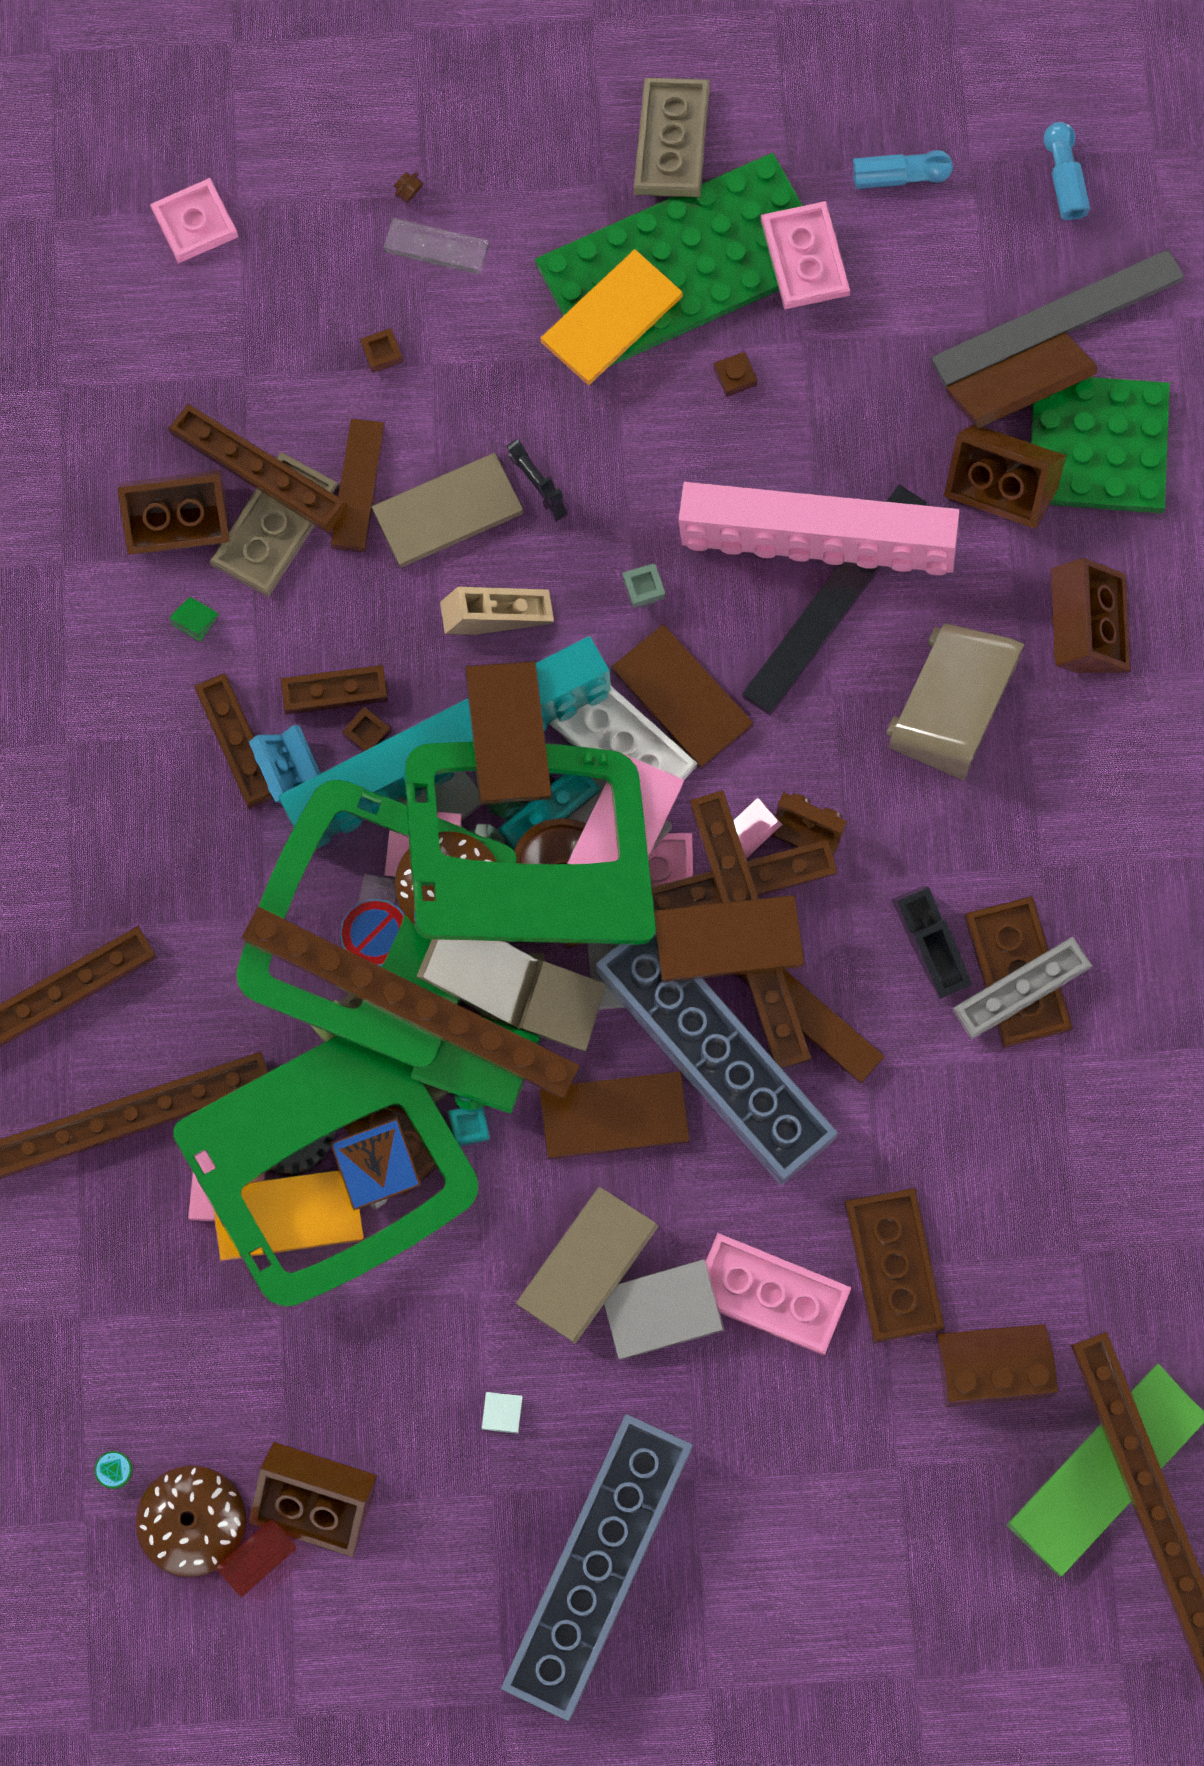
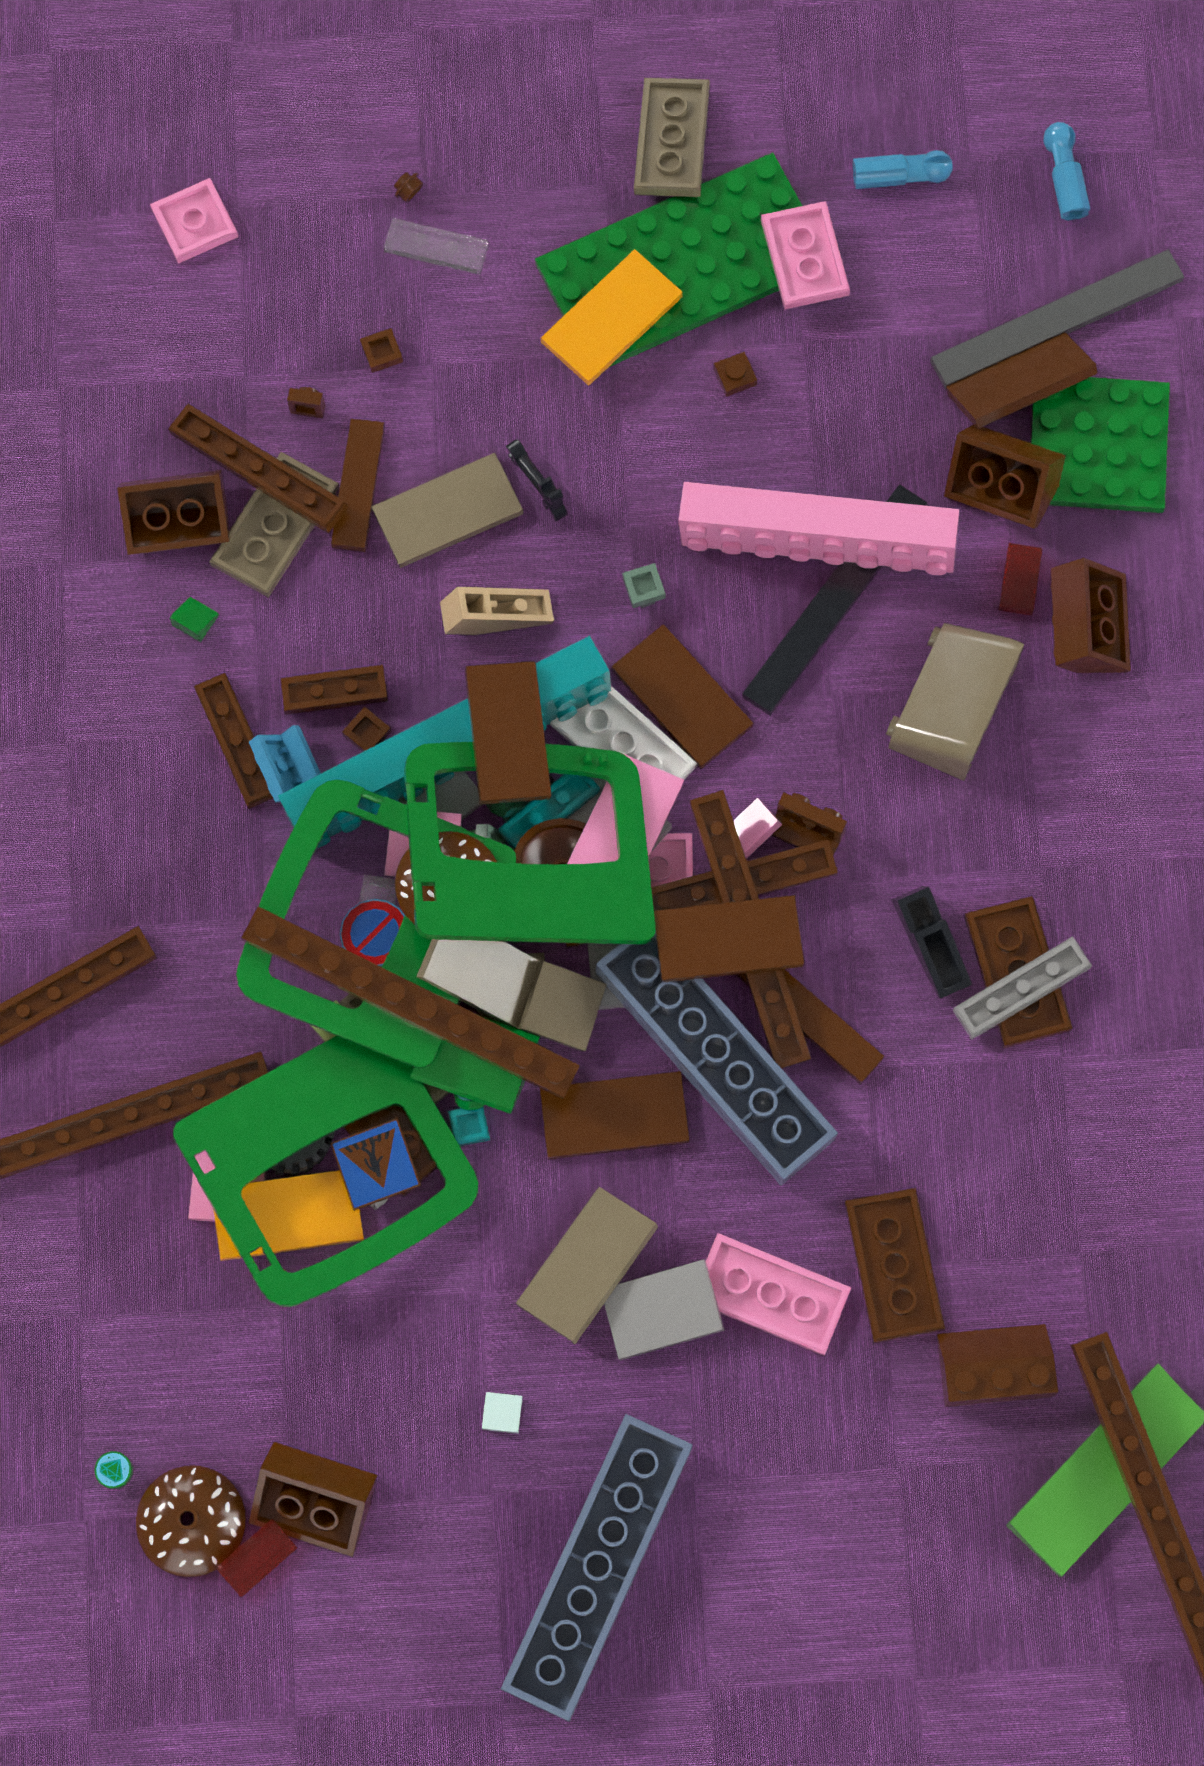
(306, 402): none -> reddish brown plate
(1020, 579): none -> clear red tile

